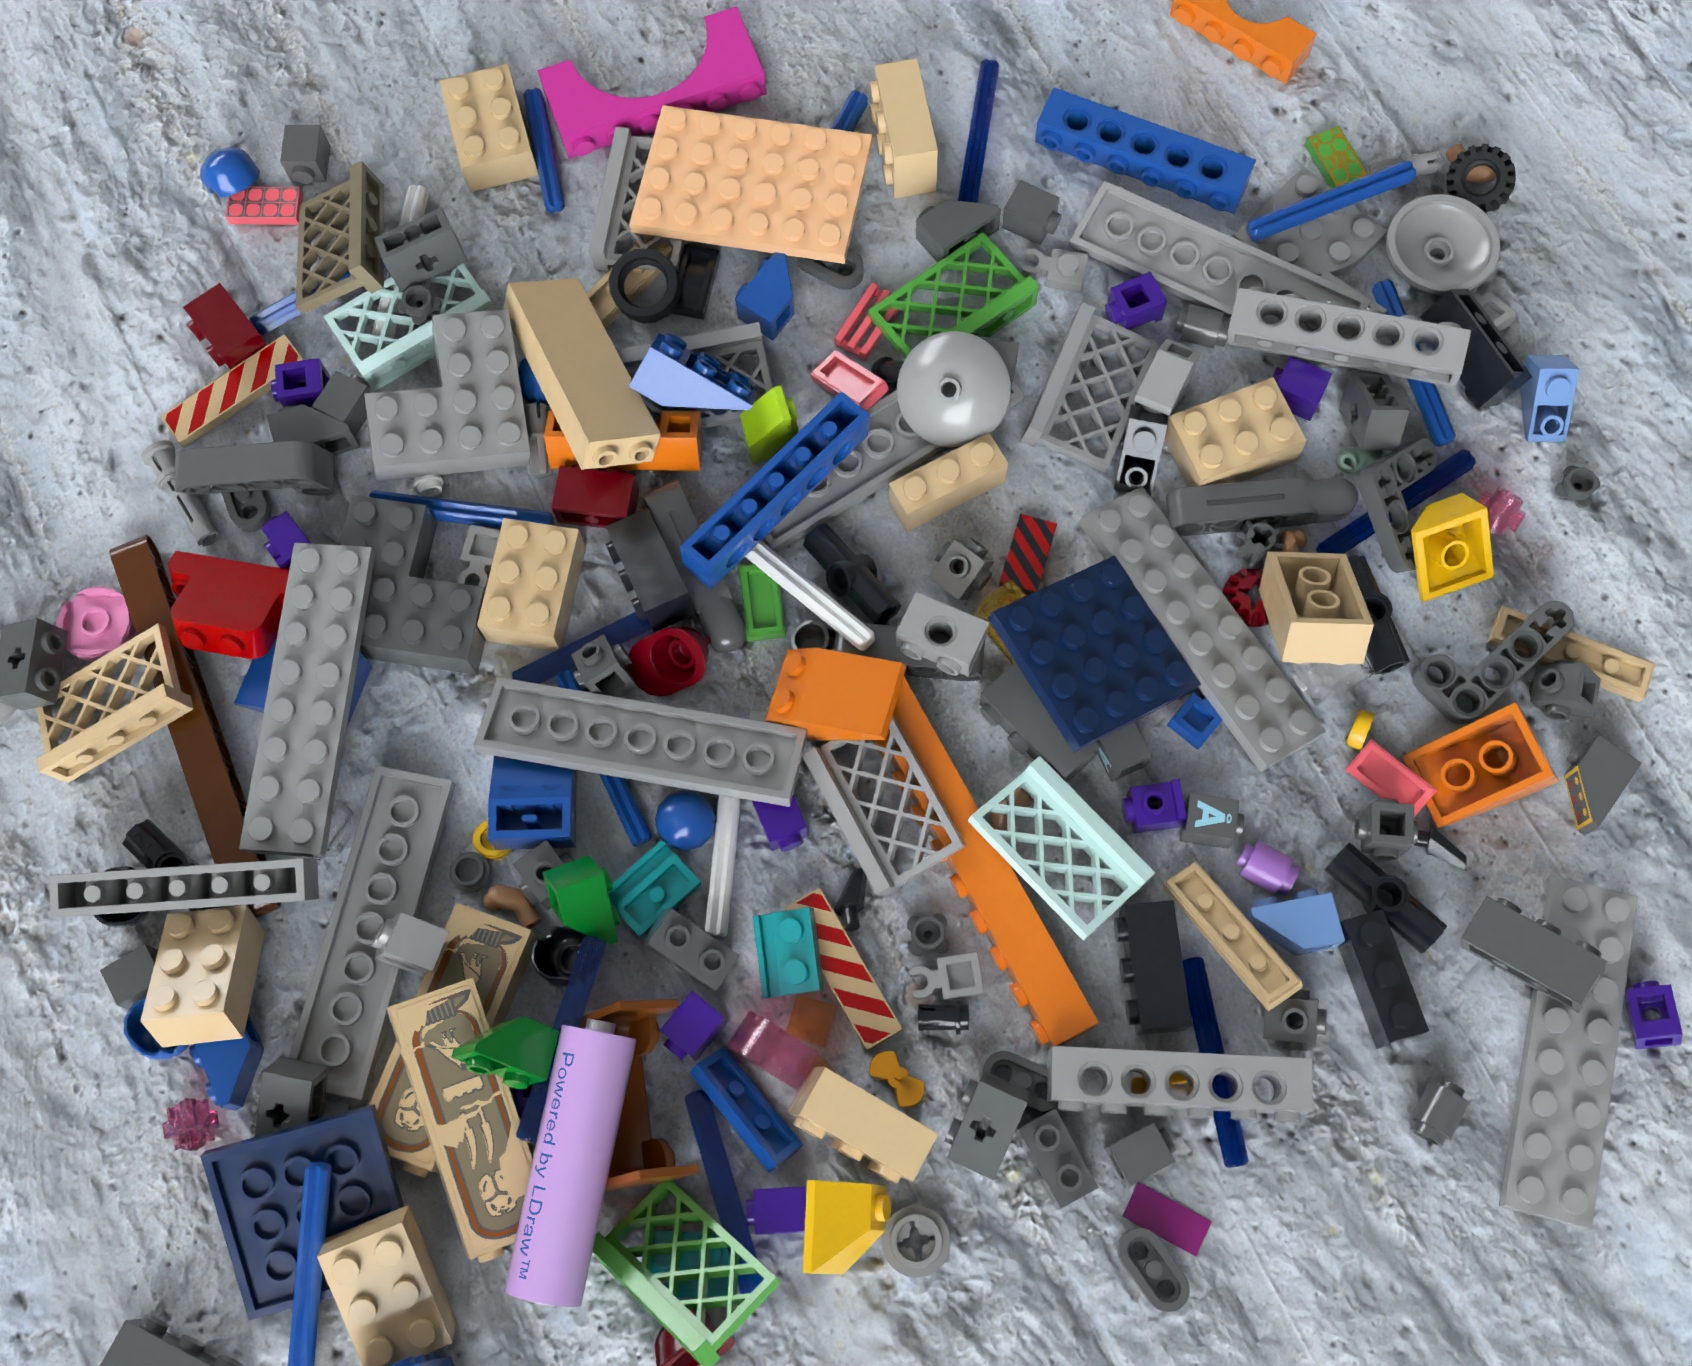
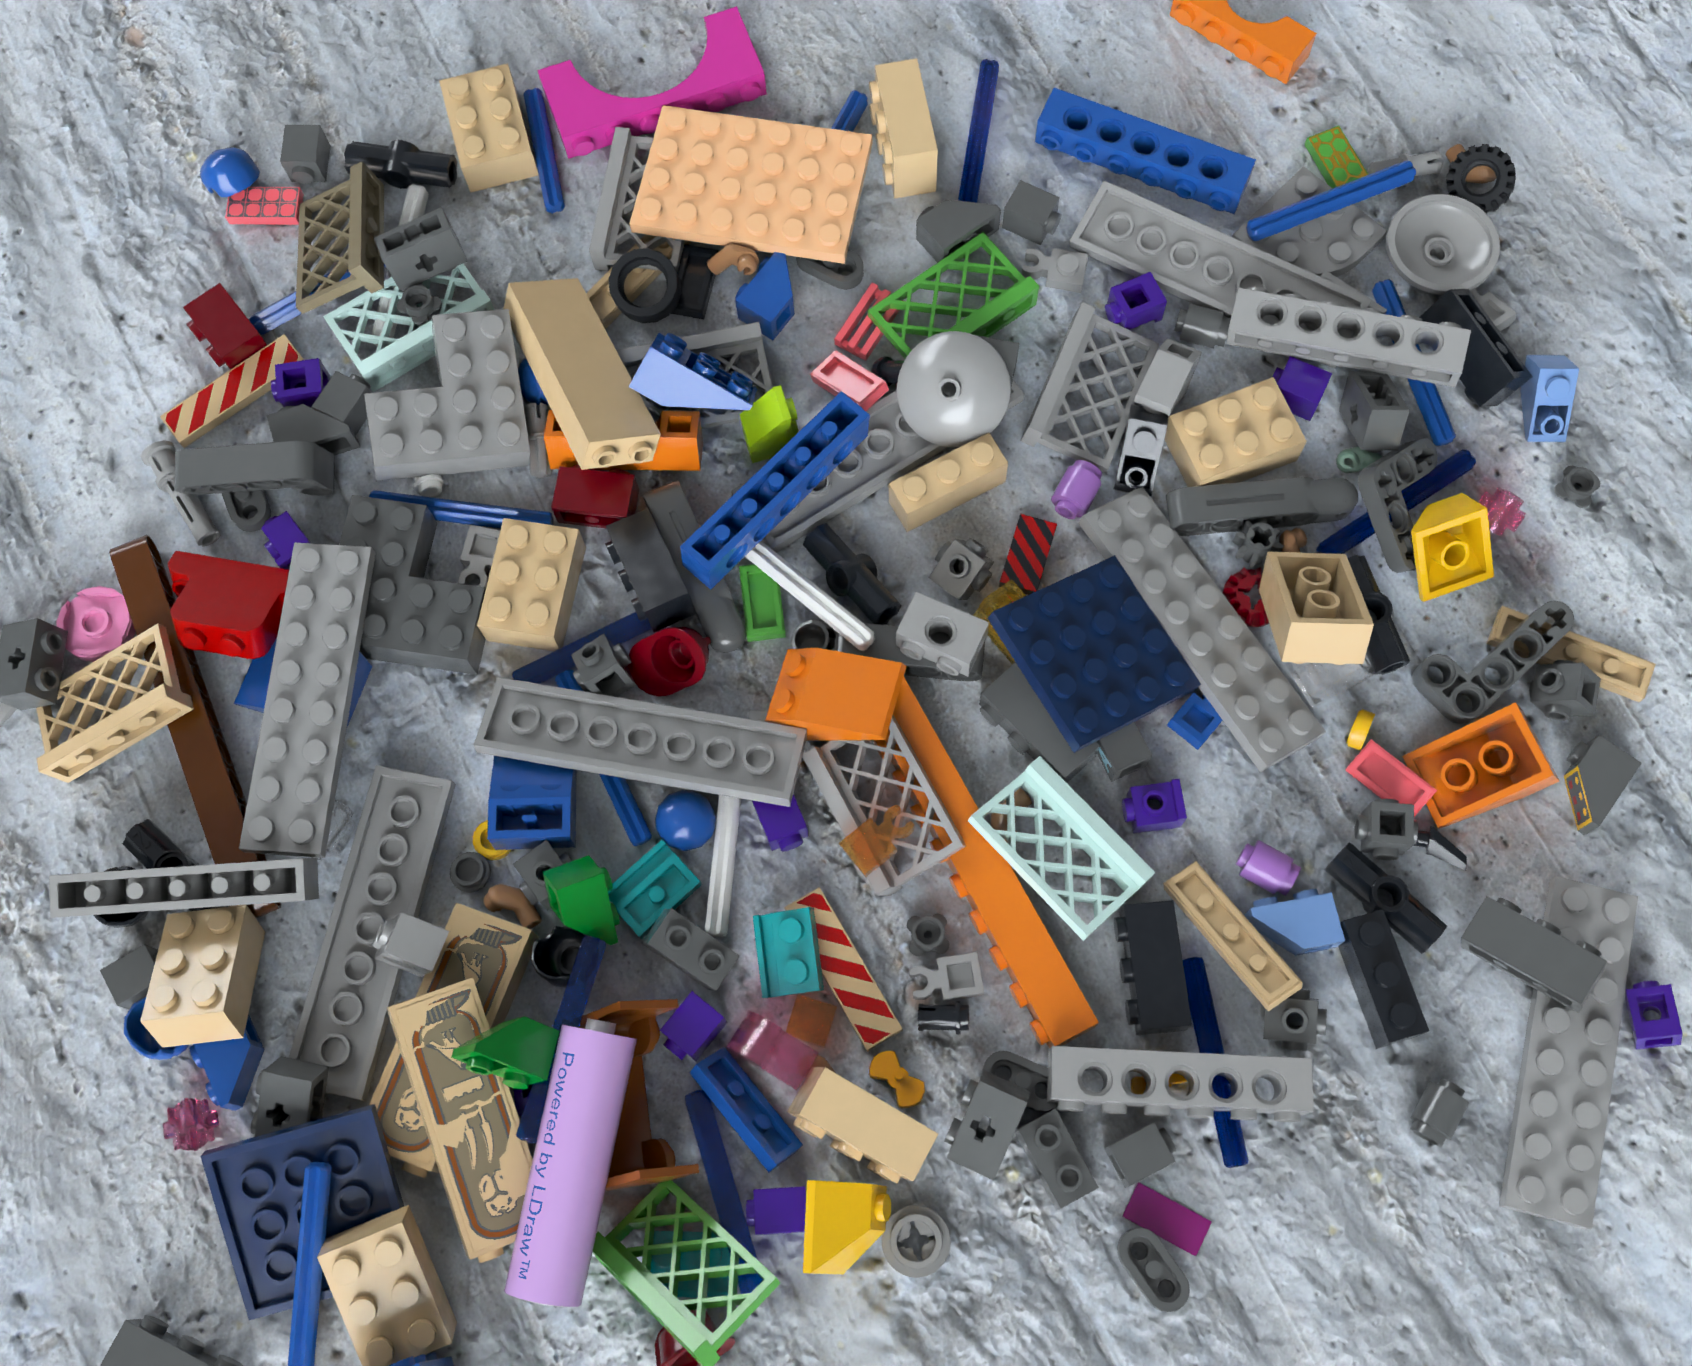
(403, 163): none -> black piece
(735, 255): none -> medium nougat arm
(852, 900): black bar -> none
(871, 844): none -> clear orange plate
(1077, 489): none -> medium lavender brick
(1211, 821): dark grey brick -> none

